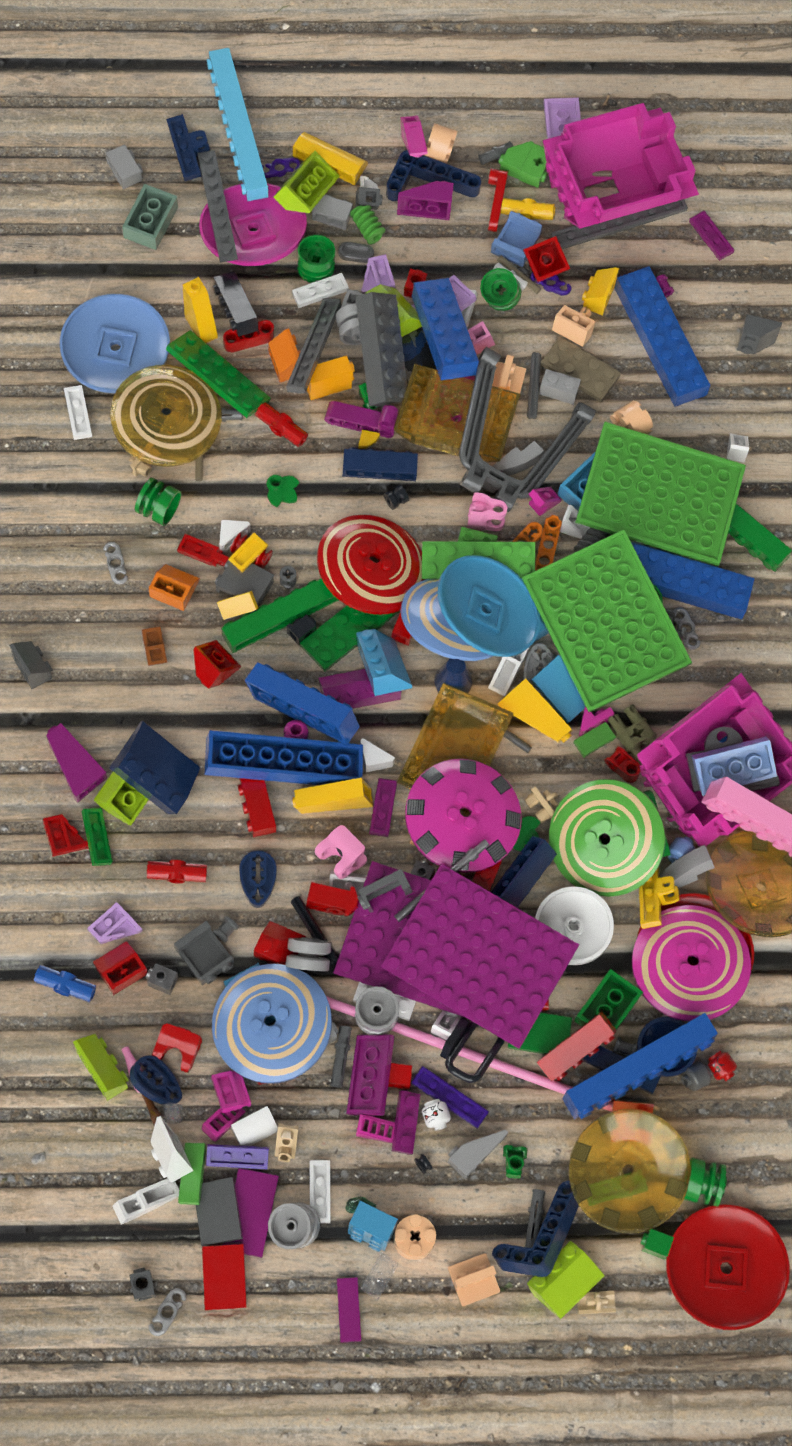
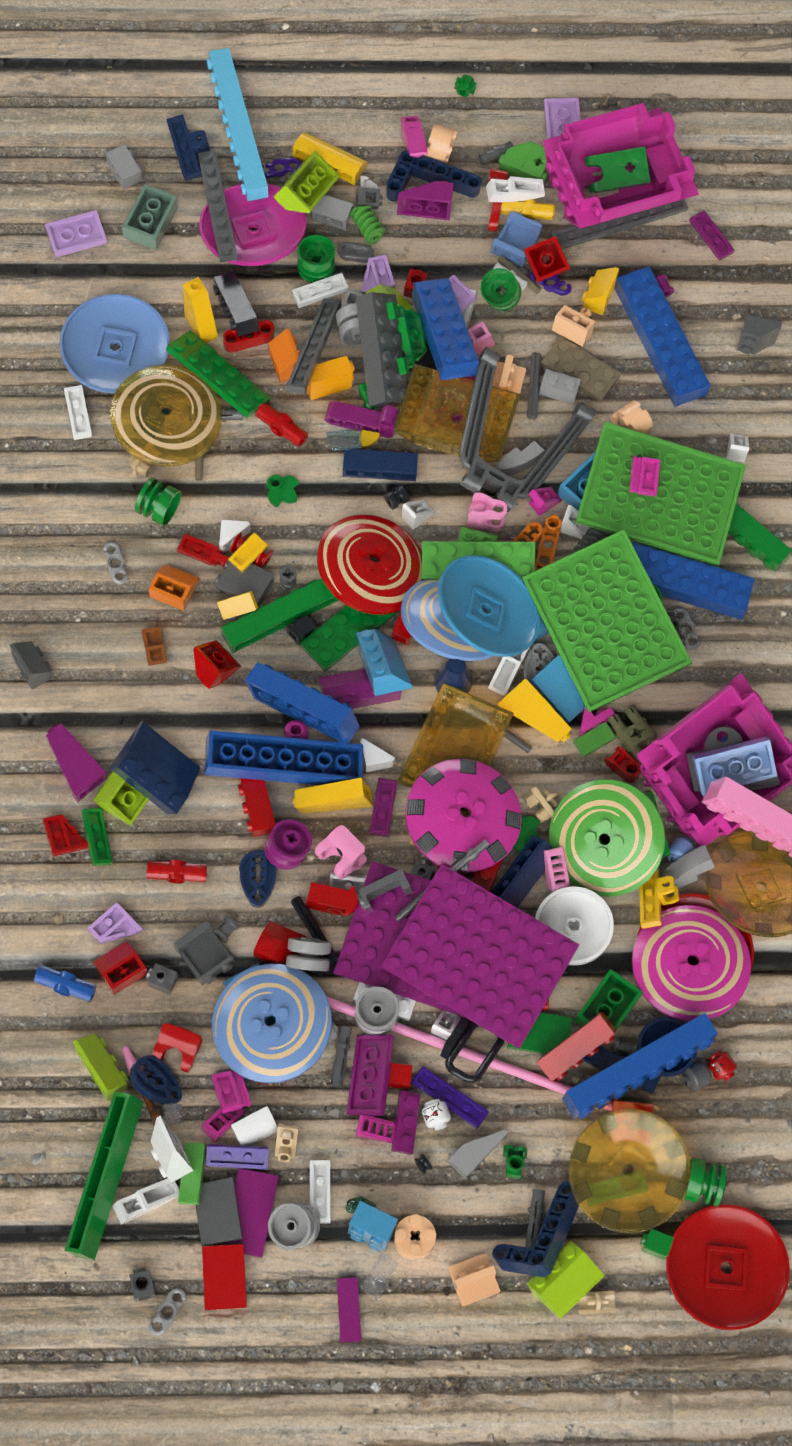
(76, 233): none -> lavender plate
(104, 1176): none -> green brick
(288, 844): none -> magenta wheel
(344, 439): none -> clear light blue piece
(412, 335): none -> green wing
(416, 513): none -> white slope
(465, 85): none -> green gear
(514, 189): none -> white slope
(549, 870): none -> bright pink slope
(614, 172): none -> green brick
(644, 476): none -> dark pink plate

